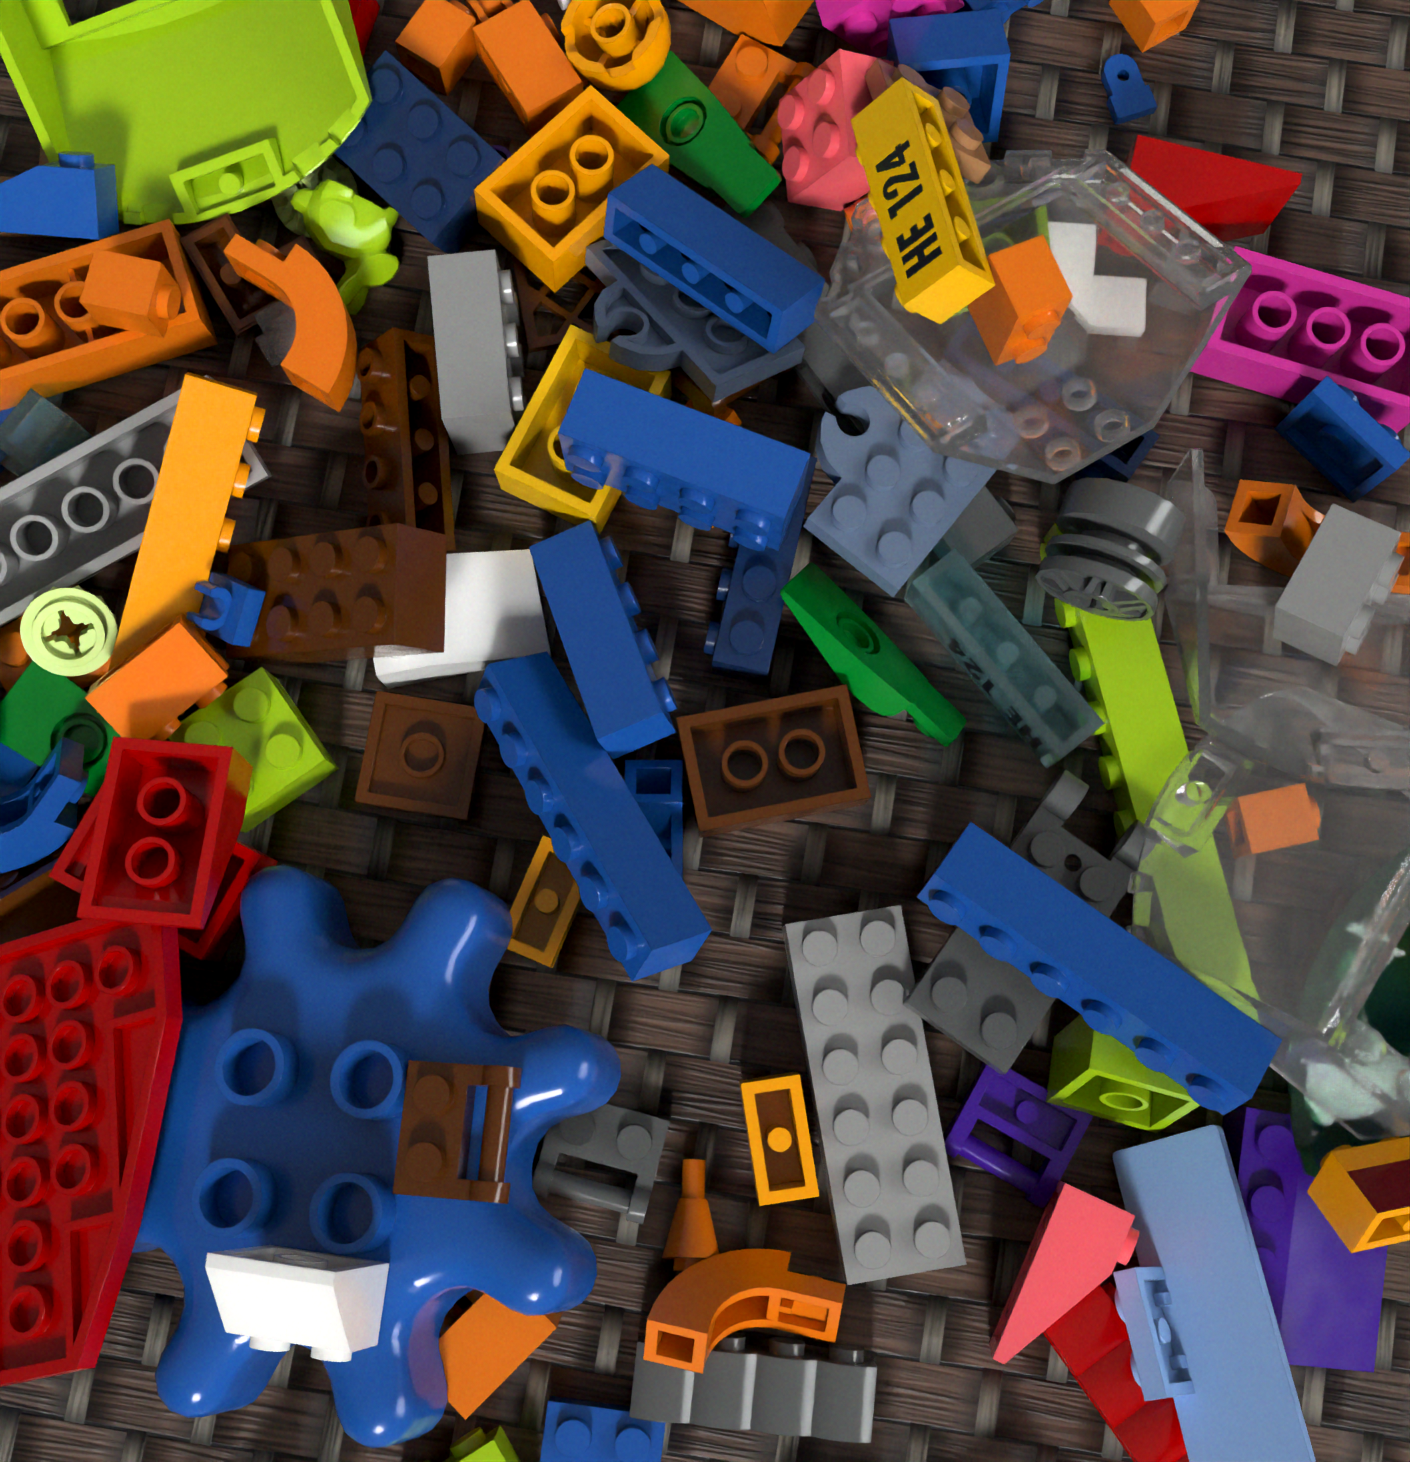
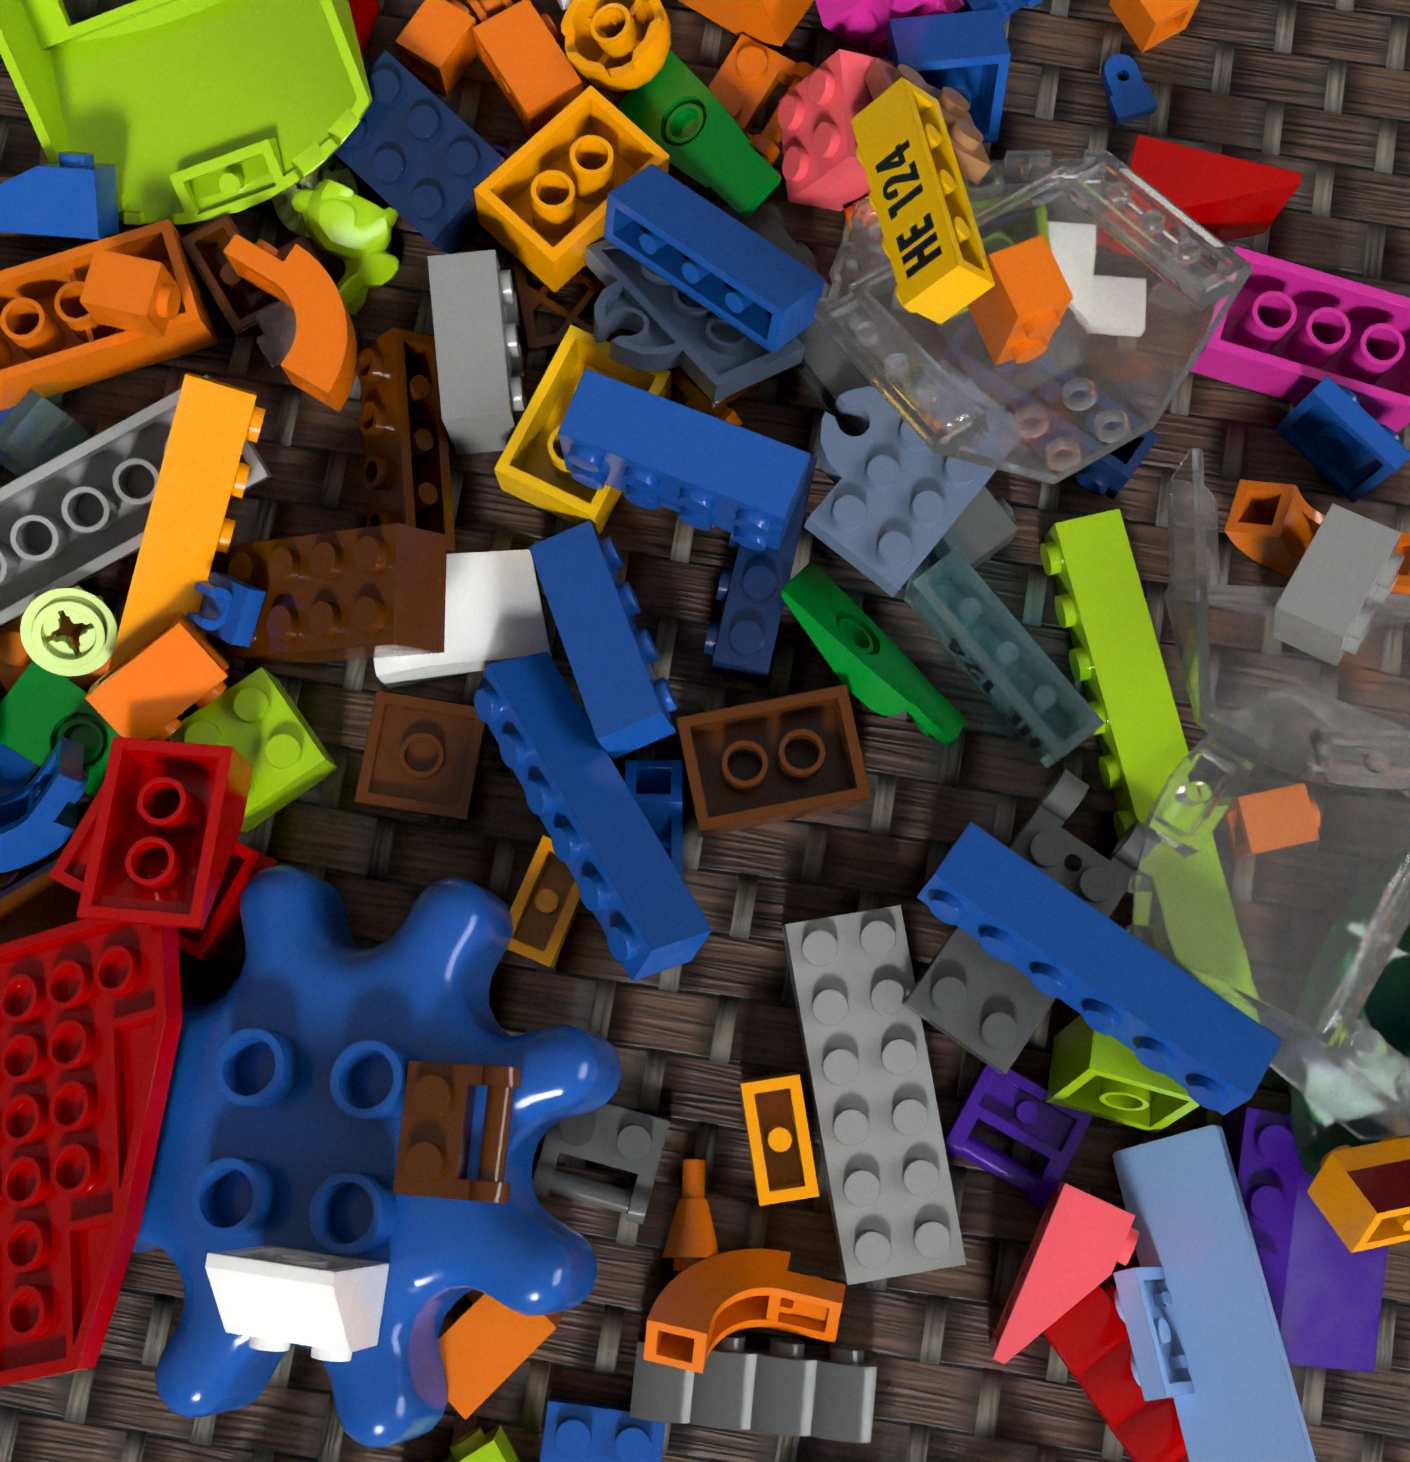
(1111, 549): dark grey wheel -> none

